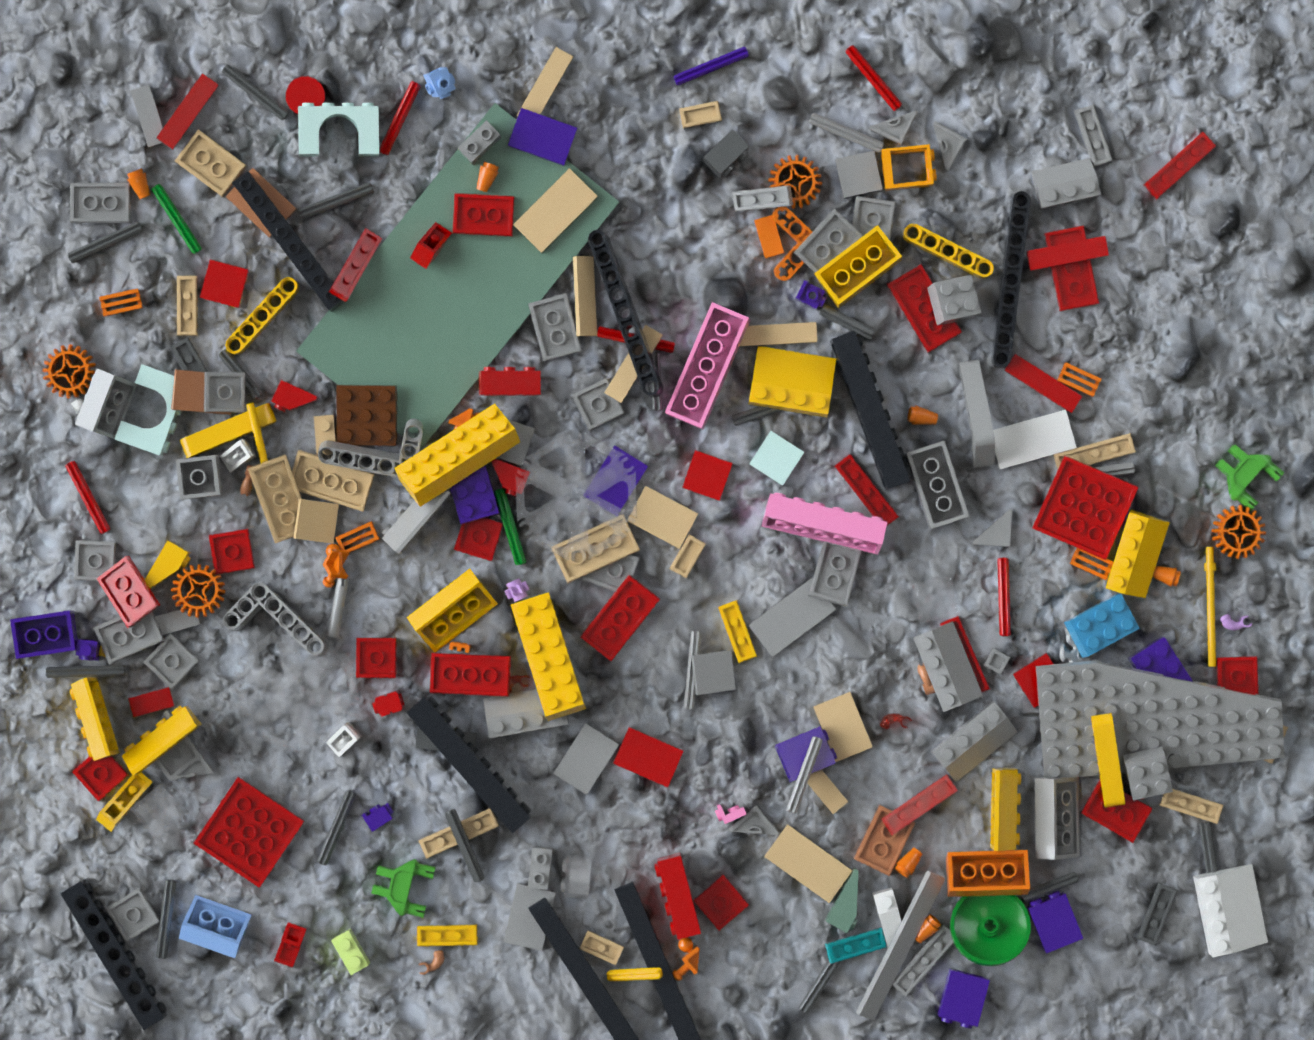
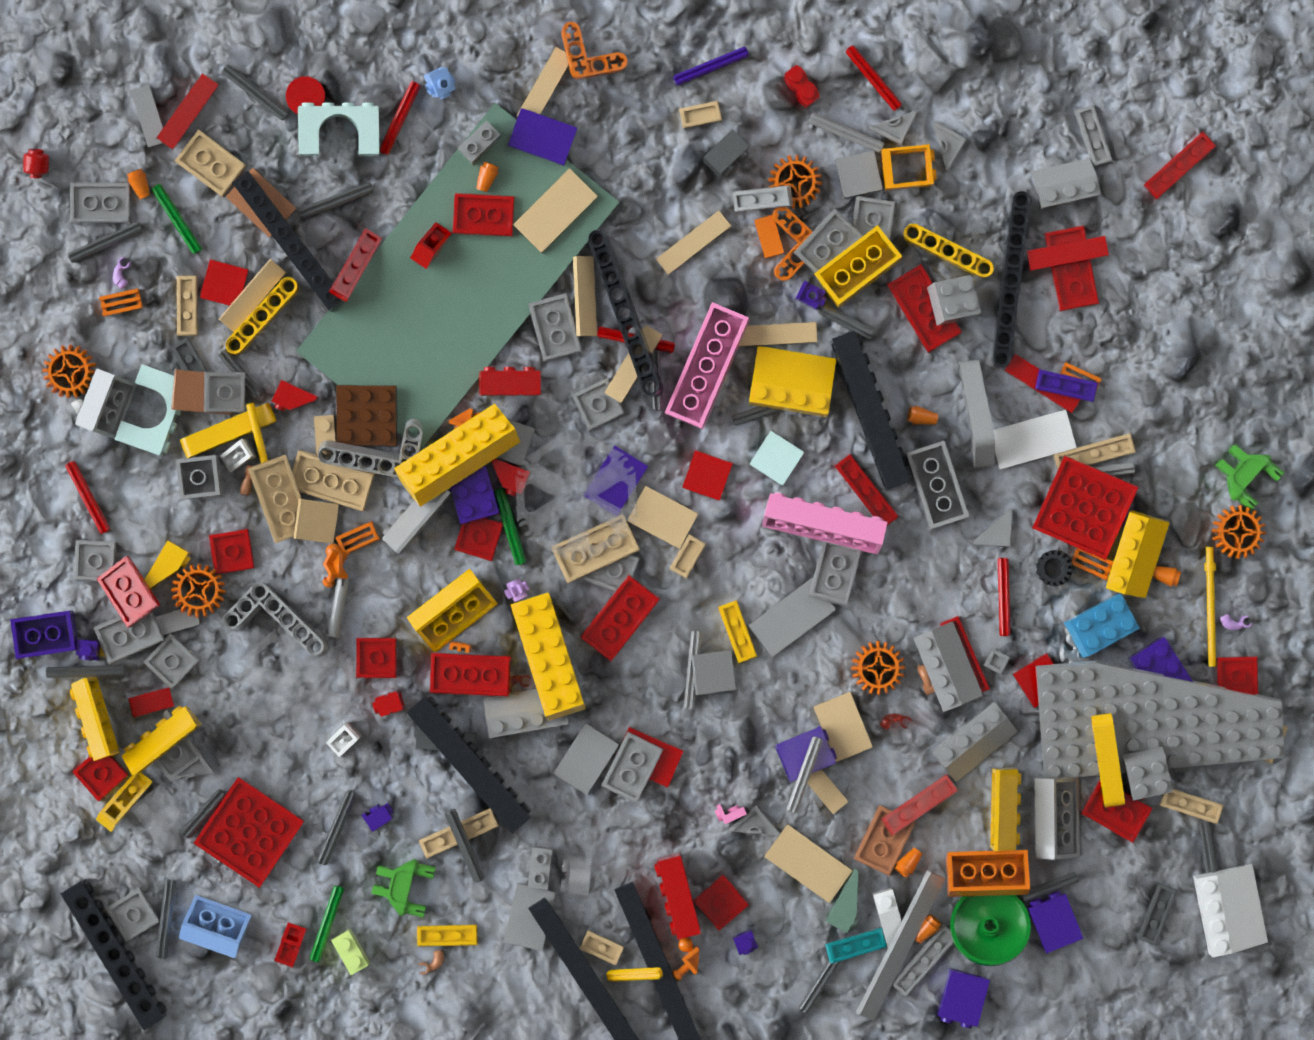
(36, 163): none -> red head
(118, 278): none -> lavender arm
(203, 813): none -> dark grey axle
(252, 295): none -> tan tile
(327, 923): none -> green axle
(588, 63): none -> orange beam
(632, 767): none -> light grey tile
(693, 242): none -> tan tile
(745, 942): none -> dark purple brick
(797, 81): none -> red brick
(878, 658): none -> orange gear
(1049, 579): none -> black tyre
(1066, 385): none -> dark purple tile

